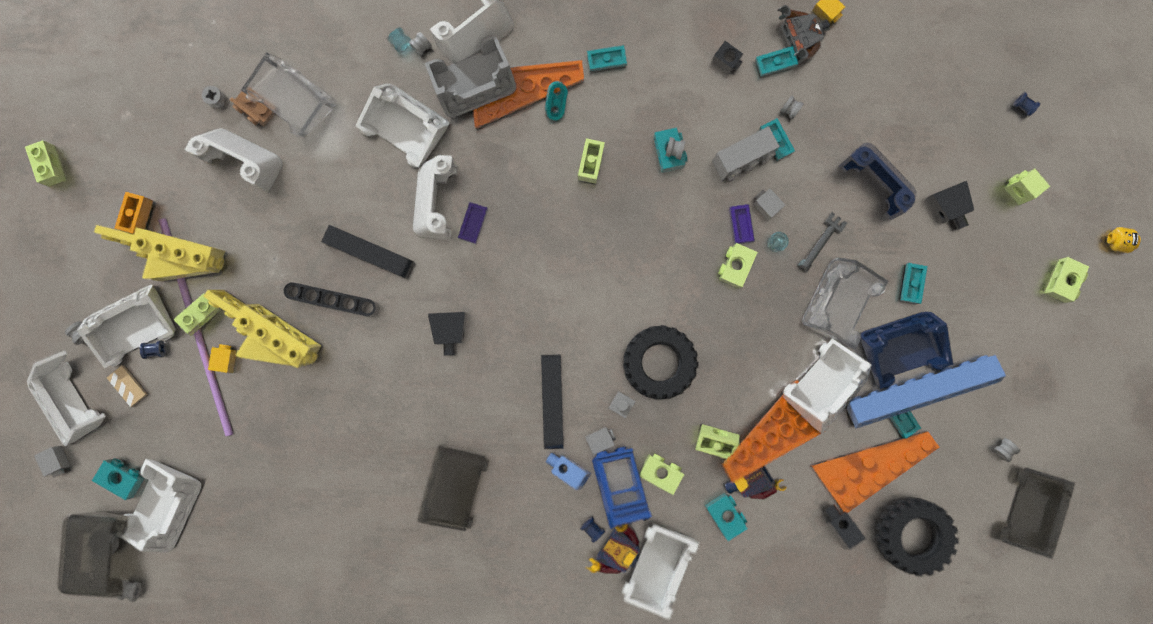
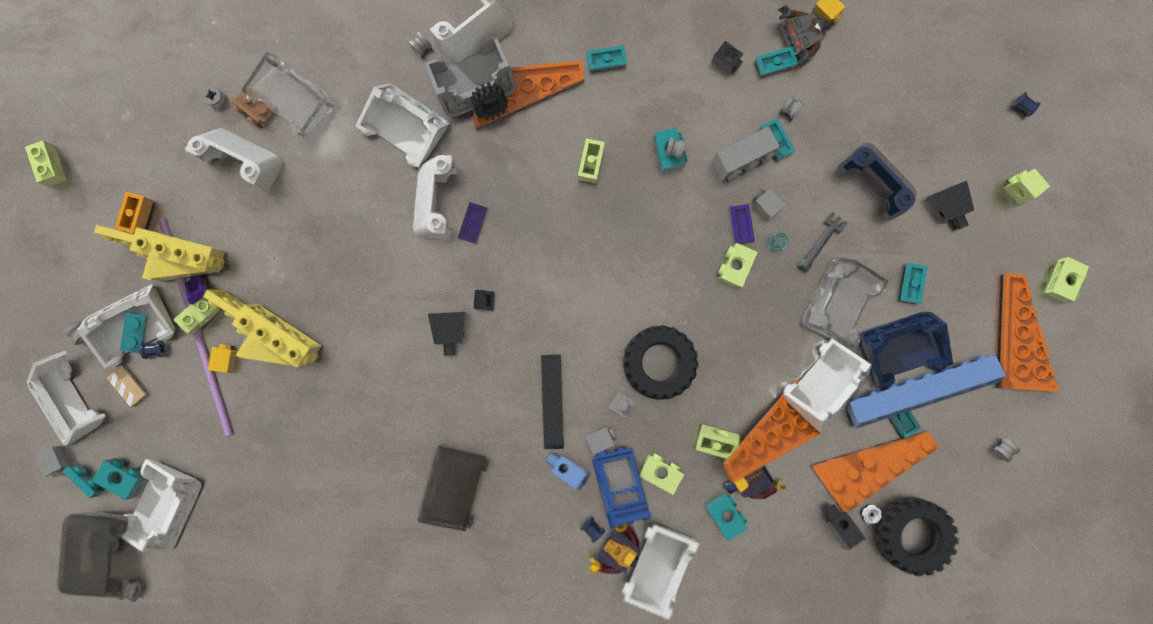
(78, 476): none -> teal plate
(133, 332): none -> teal plate
(195, 288): none -> dark purple tile
(322, 299): black beam -> none
(367, 251): black beam -> none
(399, 39): clear light blue wheel -> none
(484, 300): none -> black plate
(492, 109): none -> black tyre
(556, 99): teal plate -> none
(876, 514): none -> white plate
(1022, 341): none -> orange wing
(1038, 512): clear smoke windscreen -> none
(1123, 240): yellow head -> none

